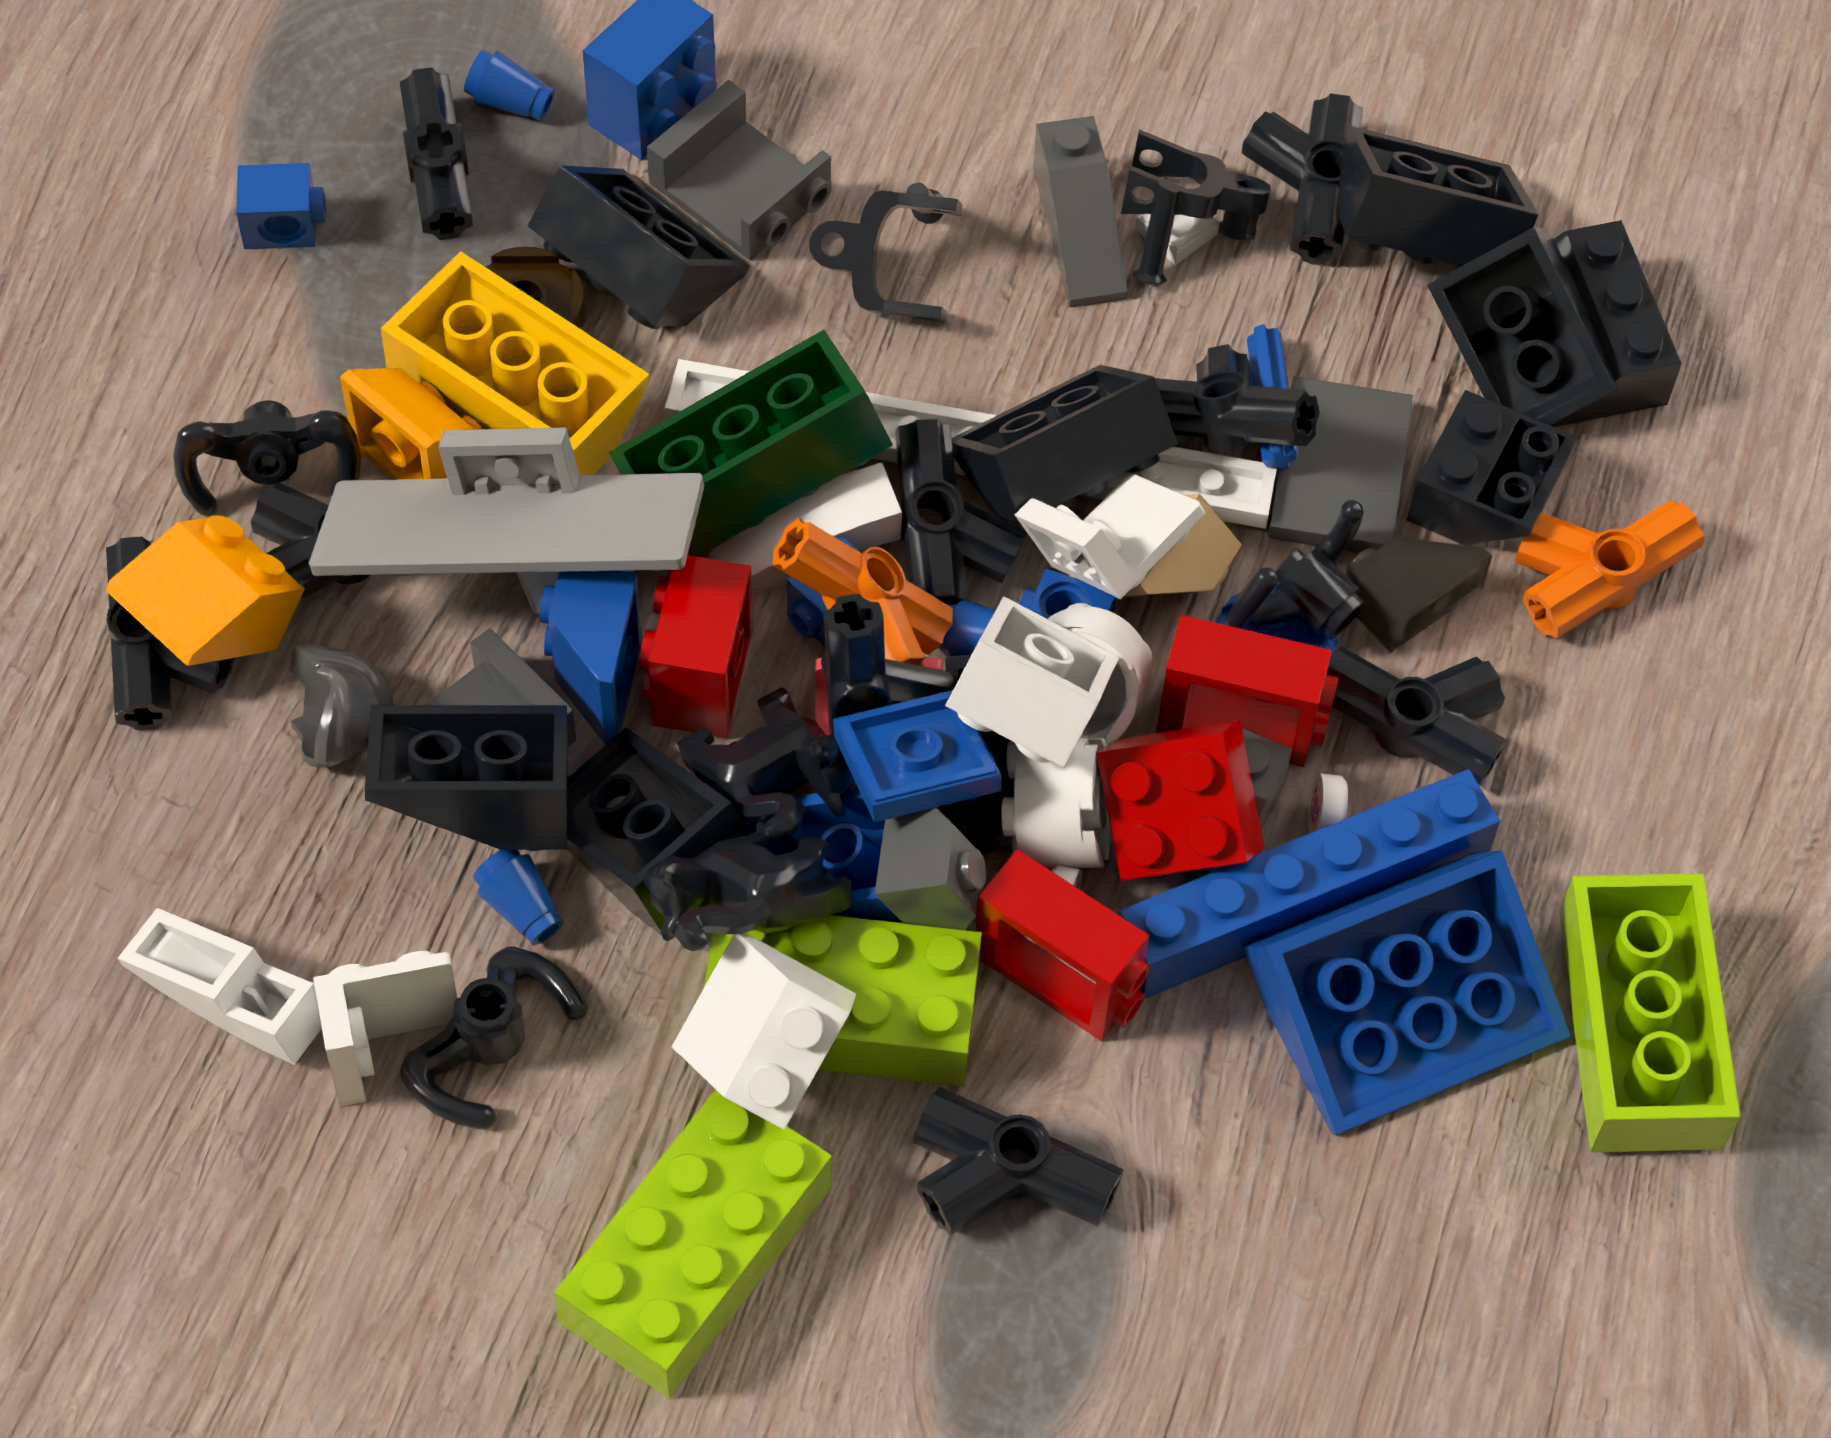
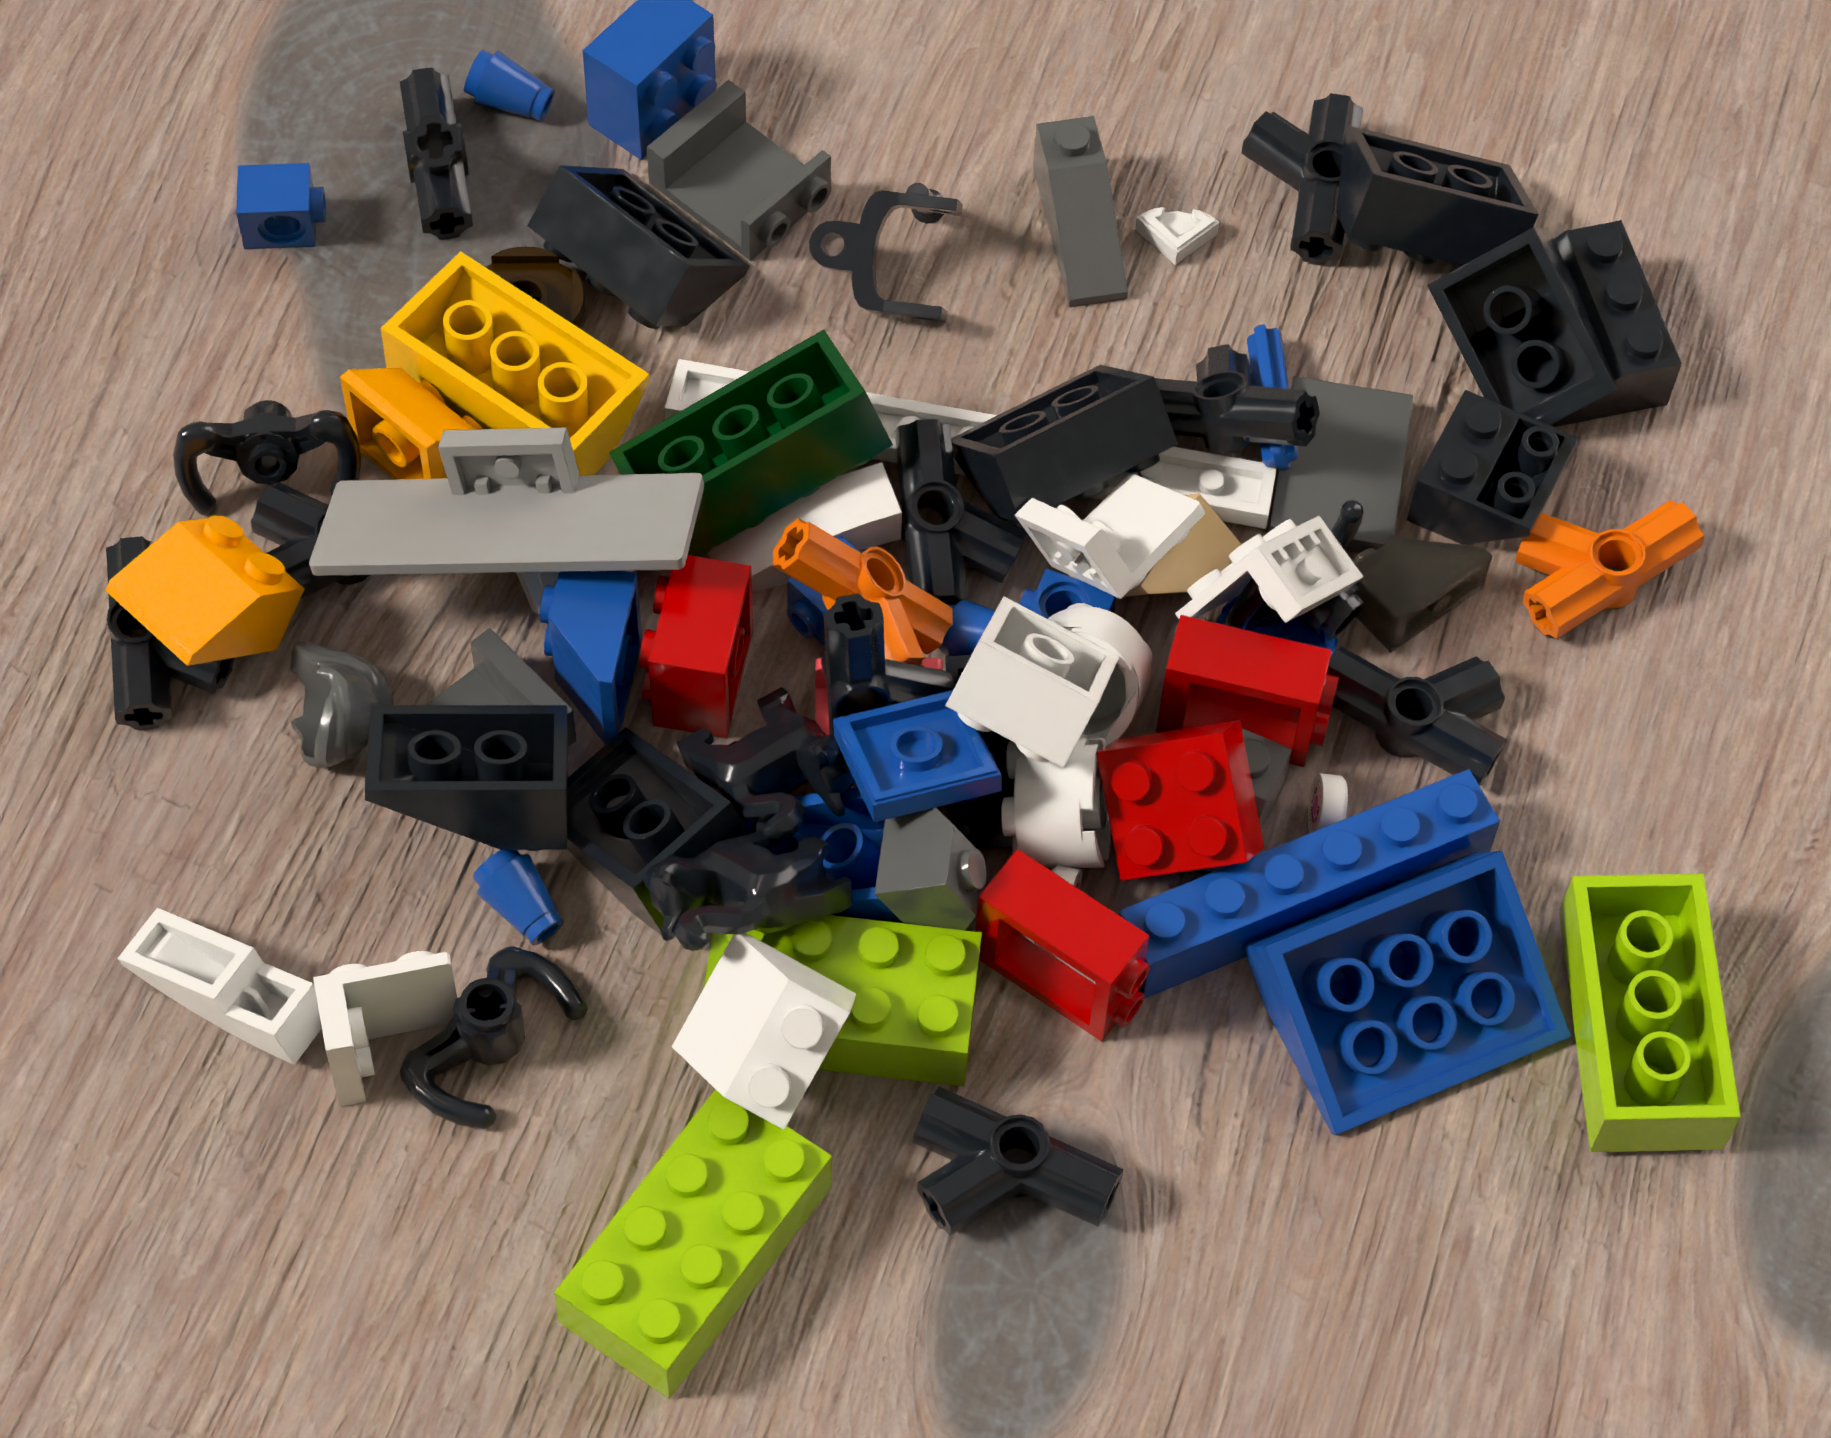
(1237, 194): black piece -> none
(1291, 566): none -> white bracket

